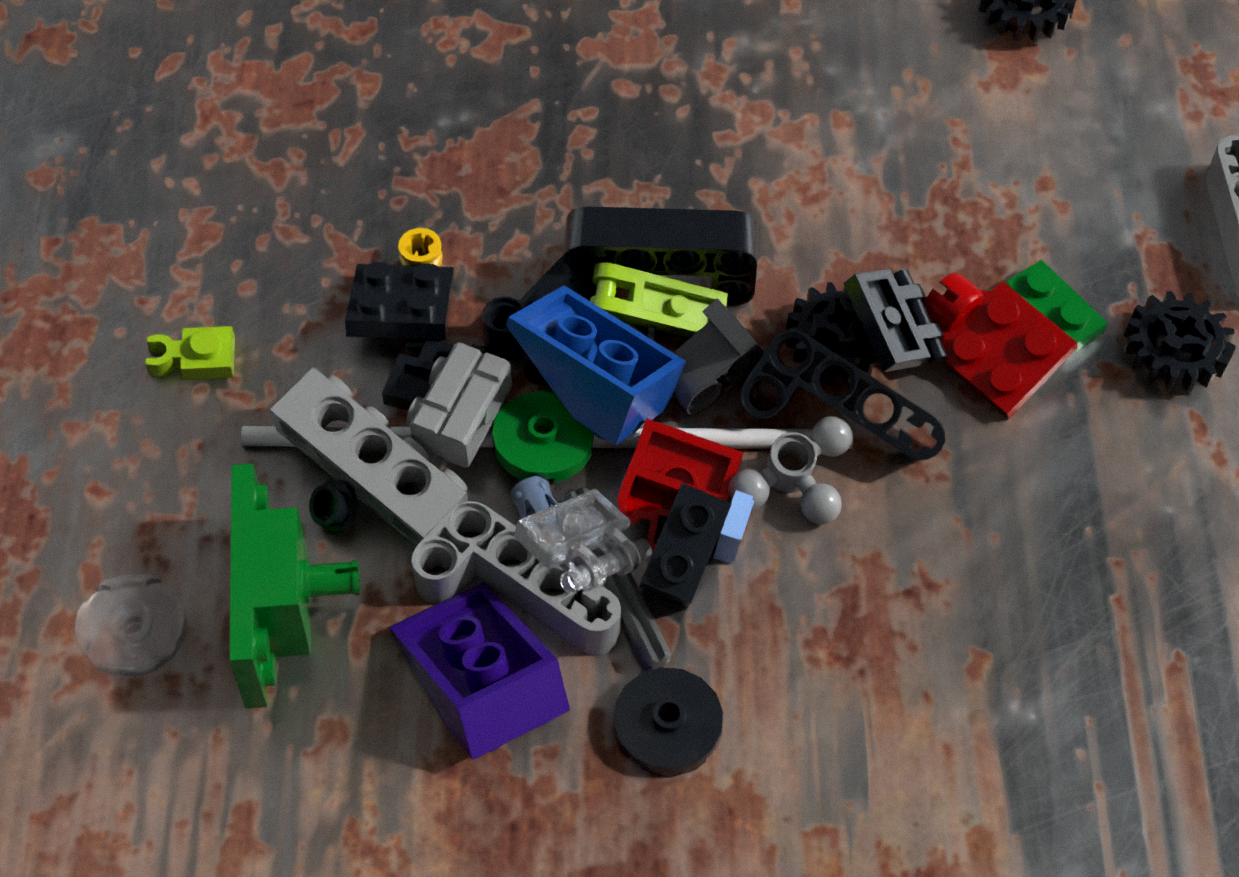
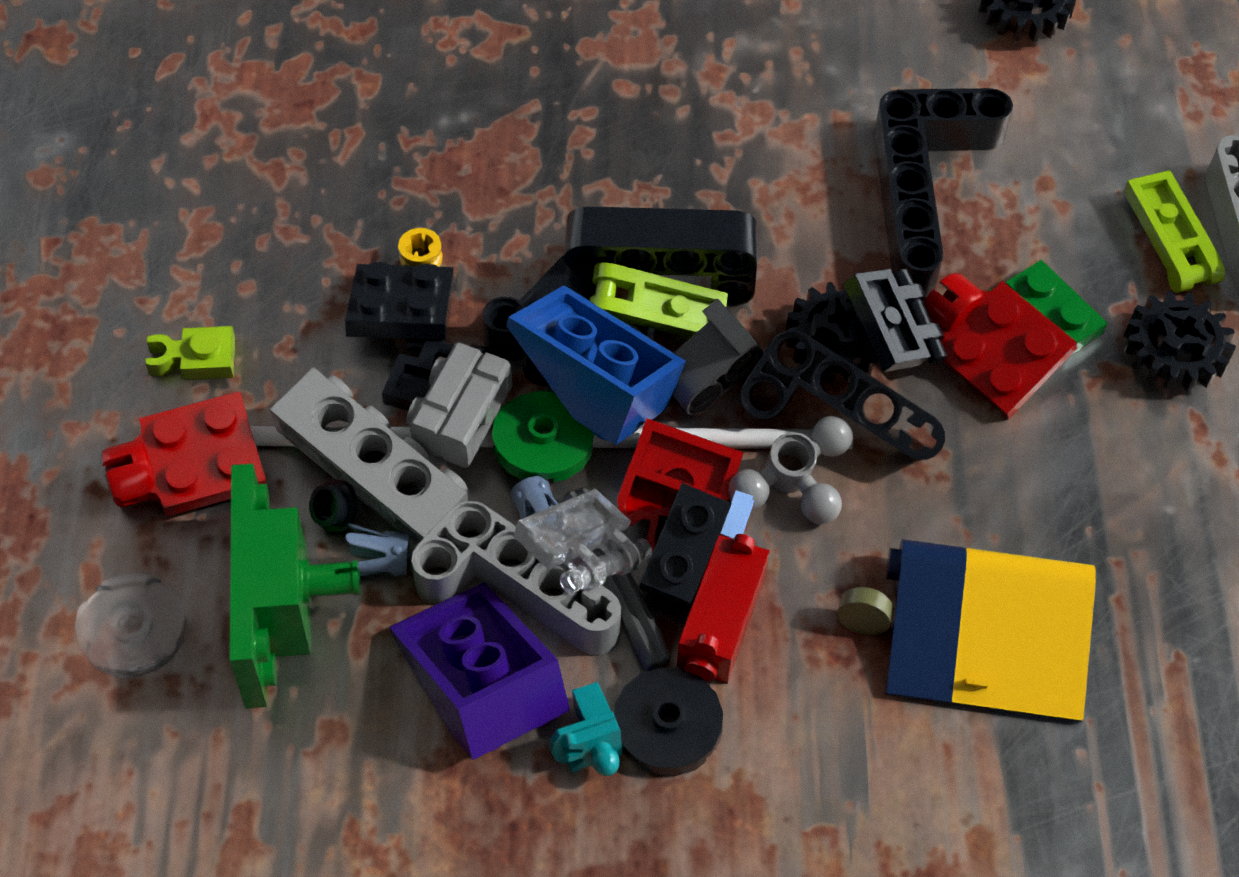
(183, 456): none -> red plate
(387, 548): none -> sand blue piece
(591, 740): none -> teal piece
(722, 608): none -> red brick
(865, 611): none -> olive tile
(904, 132): none -> black beam
(990, 629): none -> yellow door
(1174, 231): none -> lime plate

